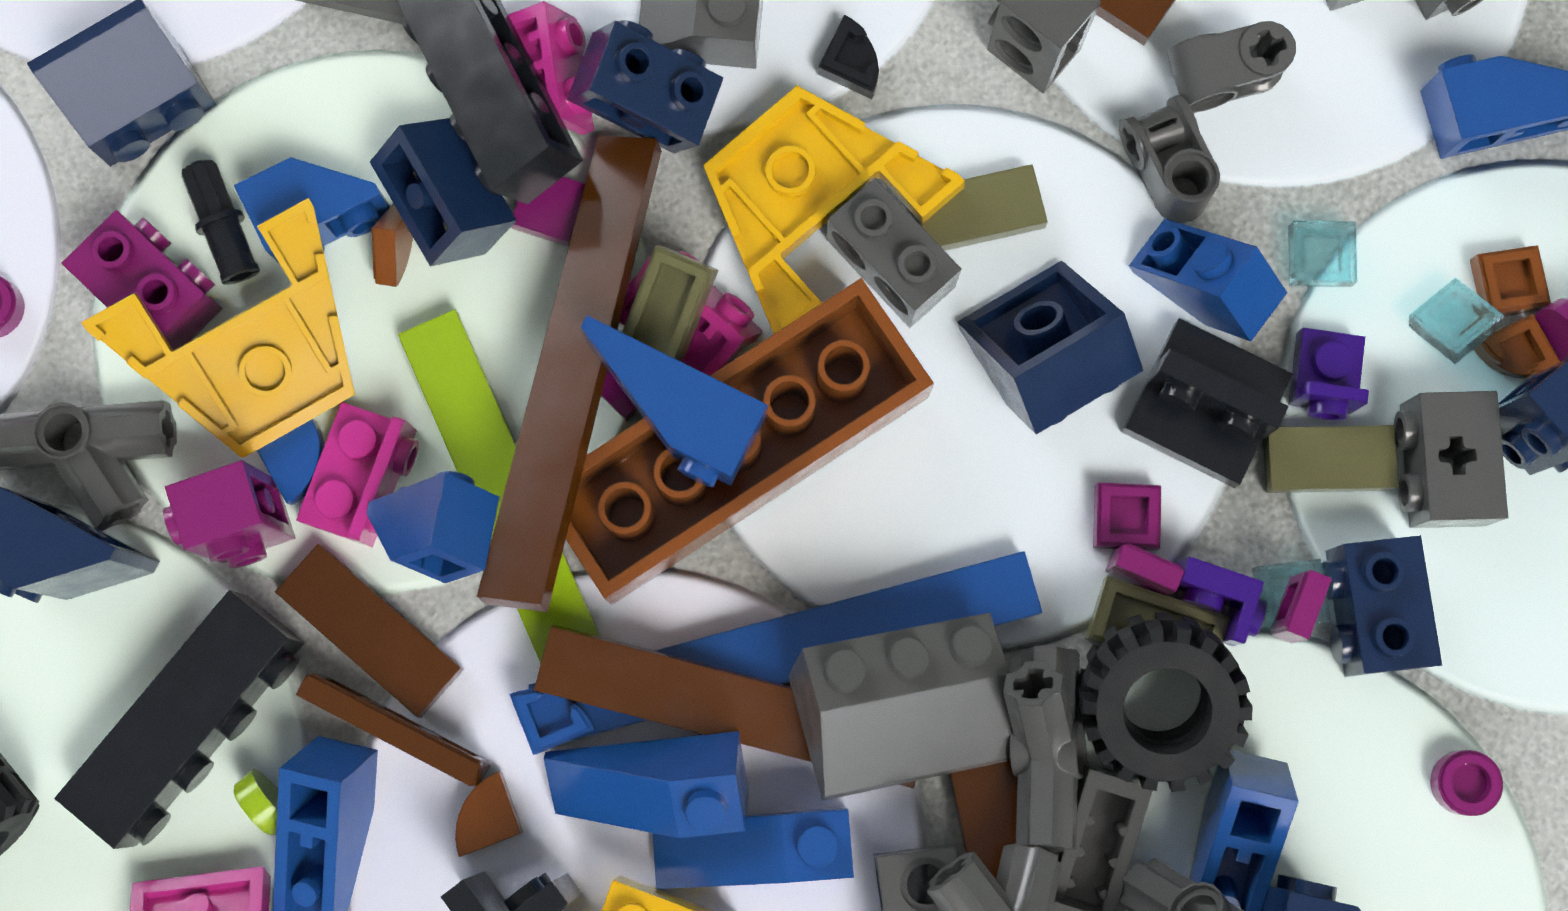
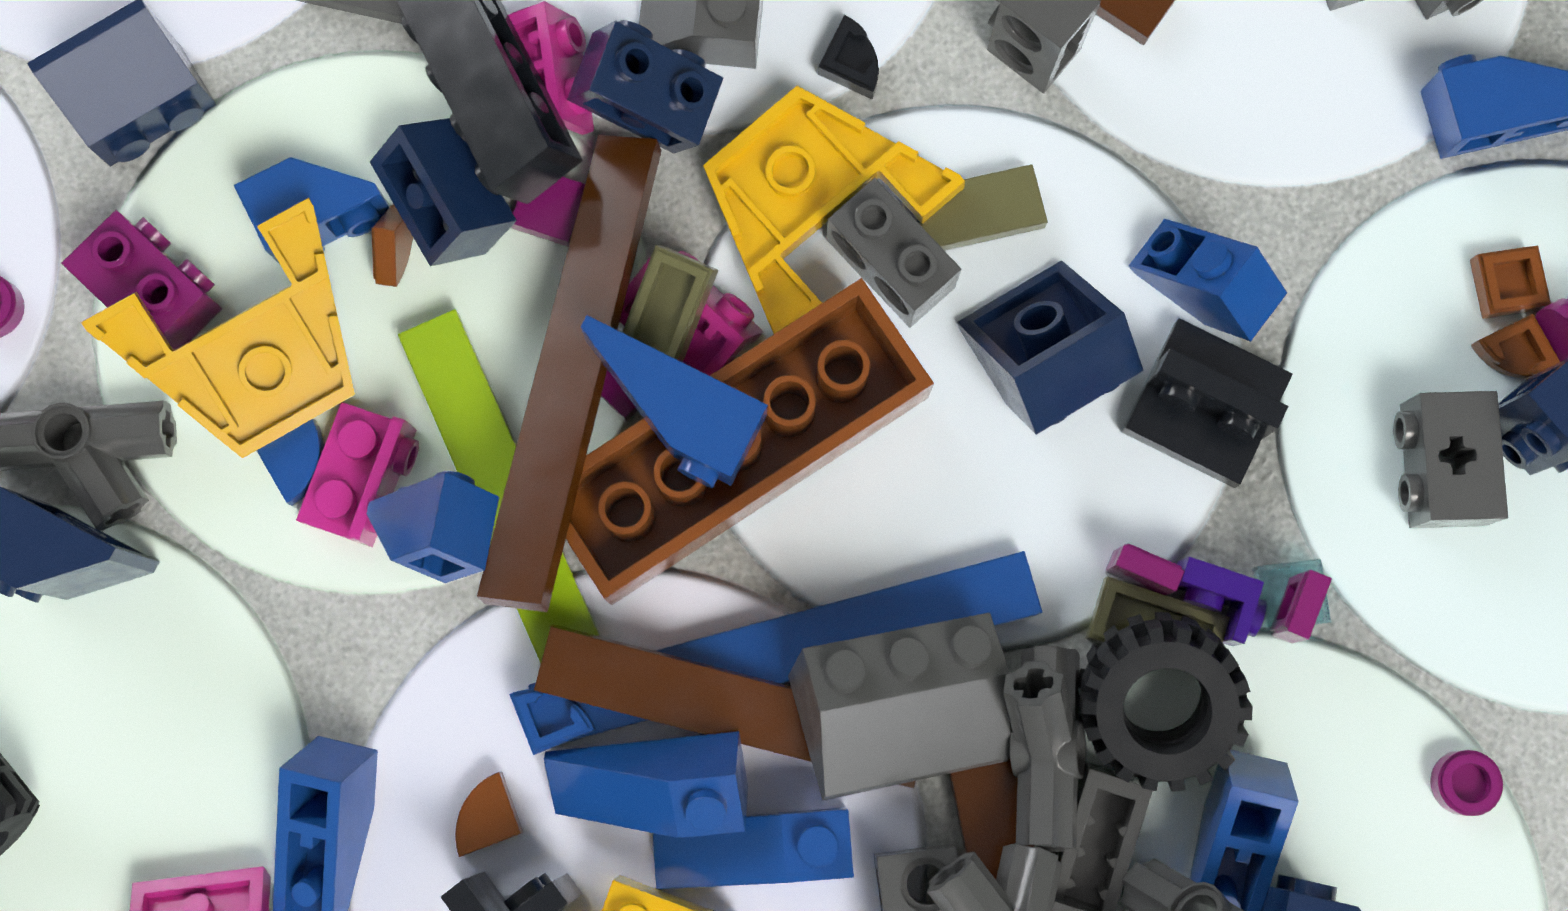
(180, 722): black brick -> none
(219, 222): black axle -> none
(228, 514): magenta brick -> none
(258, 800): lime tile -> none
(369, 630): reddish brown tile -> none
(394, 728): reddish brown tile -> none
(1127, 516): magenta tile -> none
(1171, 147): dark grey piece -> none
(1221, 68): dark grey piece -> none
(1322, 253): clear light blue tile -> none
(1328, 374): dark purple bracket -> none
(1331, 459): olive tile -> none
(1381, 607): dark blue brick -> none
(1455, 320): clear light blue tile -> none

